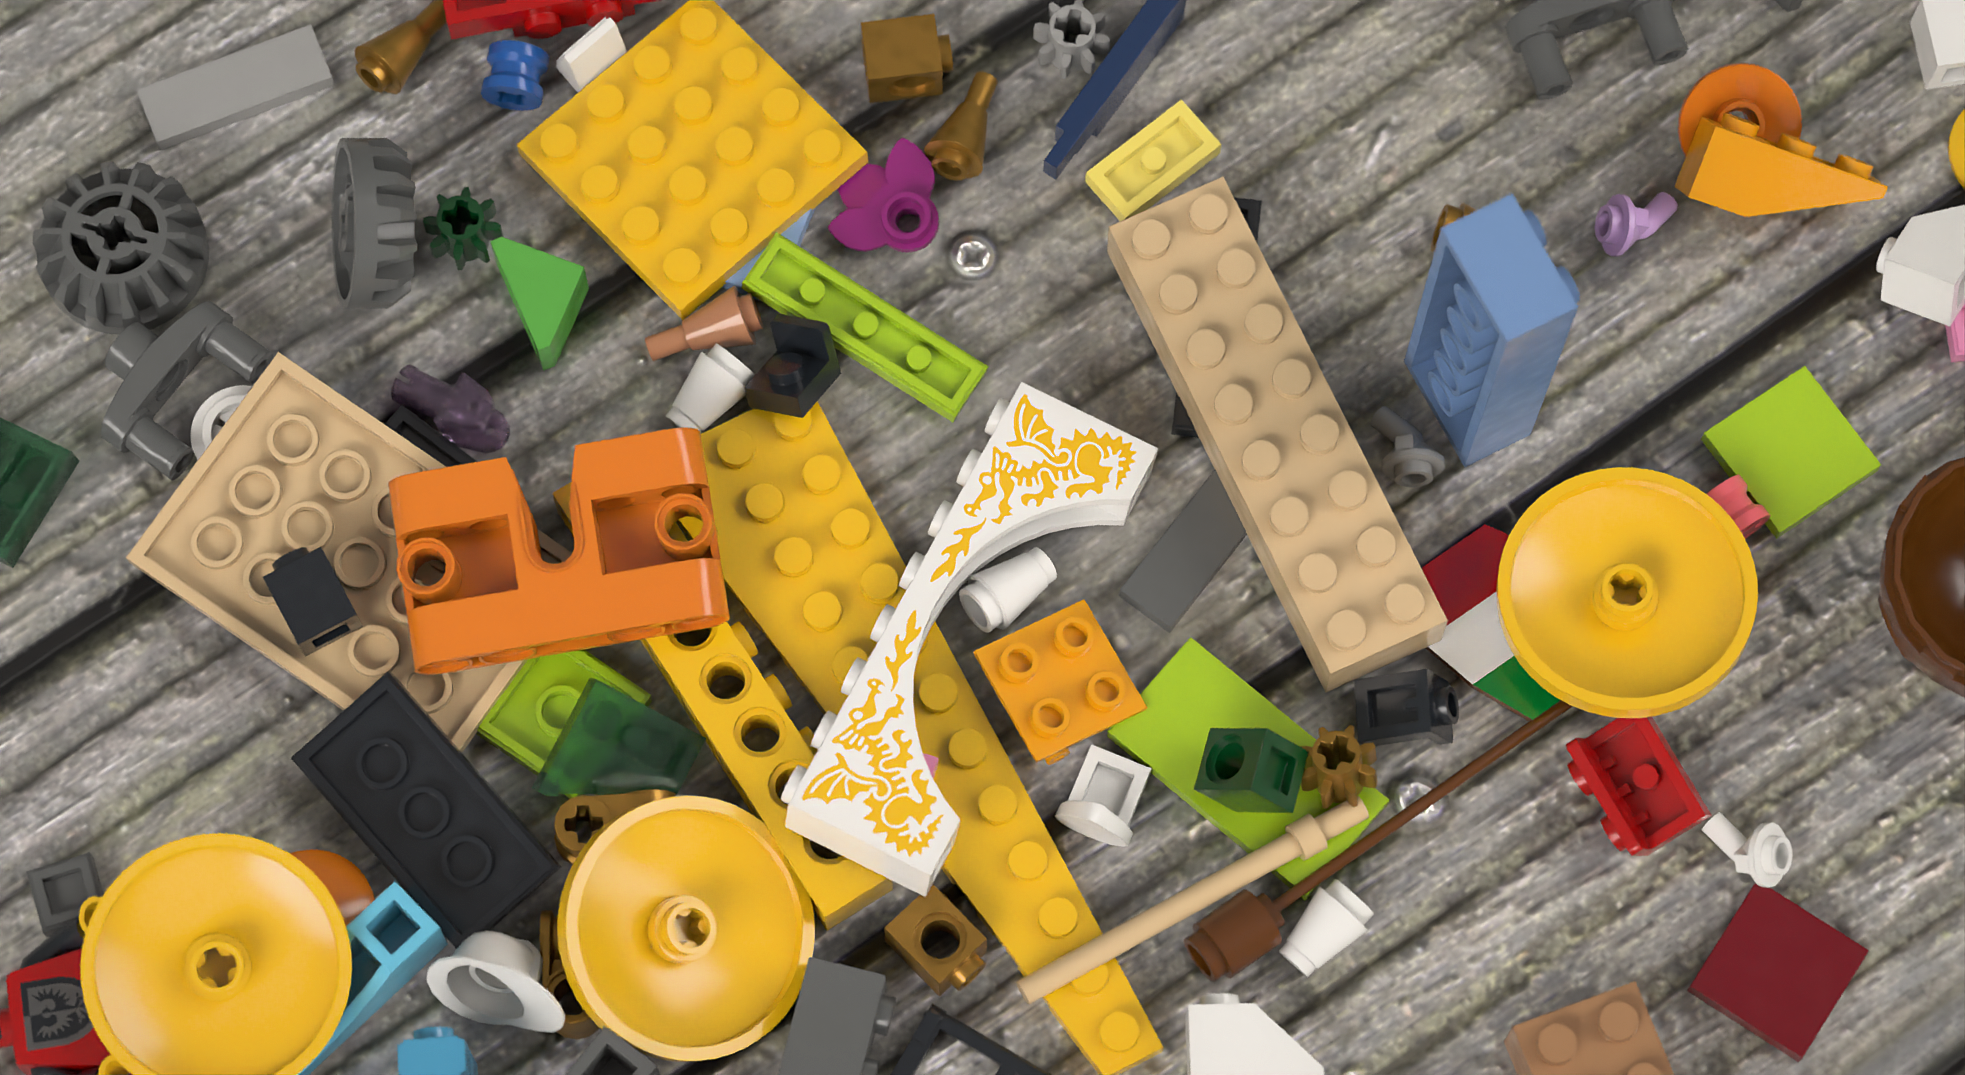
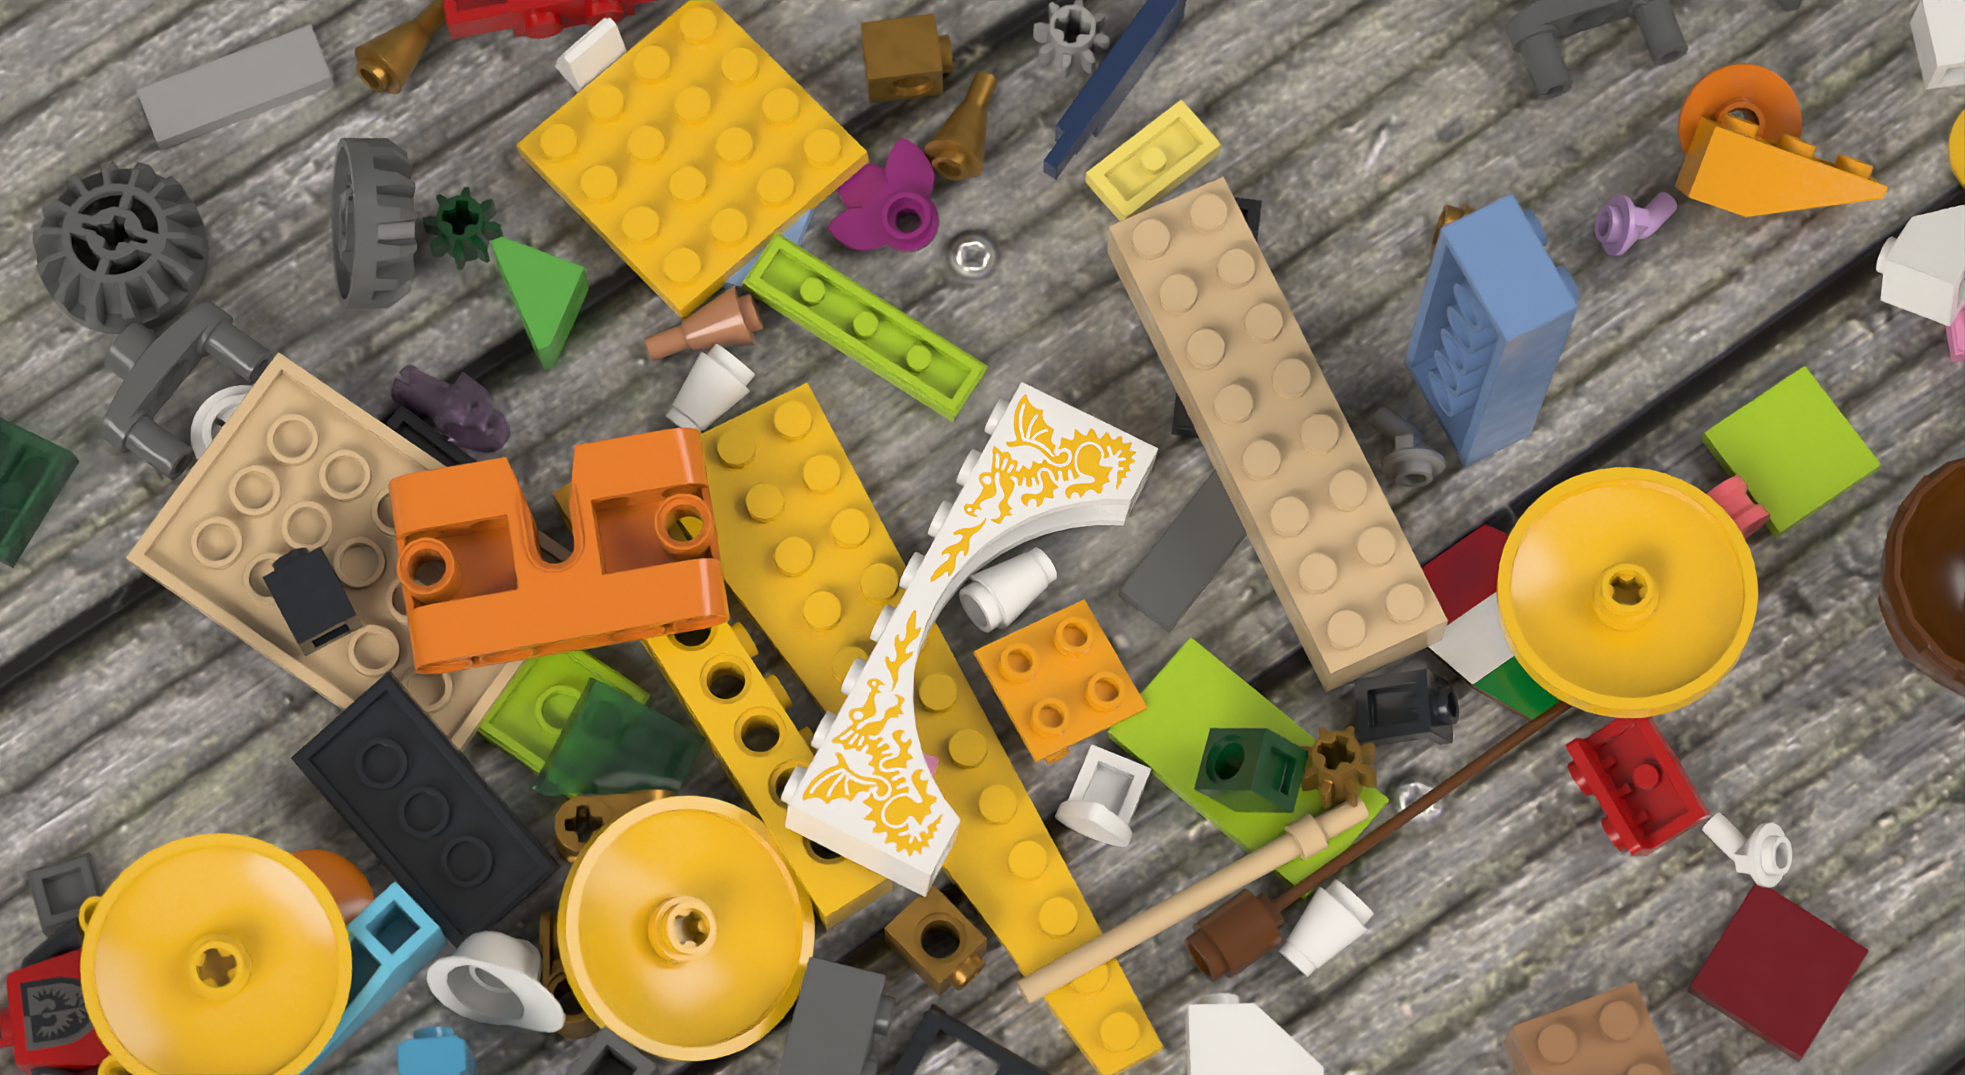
(515, 75): blue wheel -> none
(798, 369): black bracket -> none

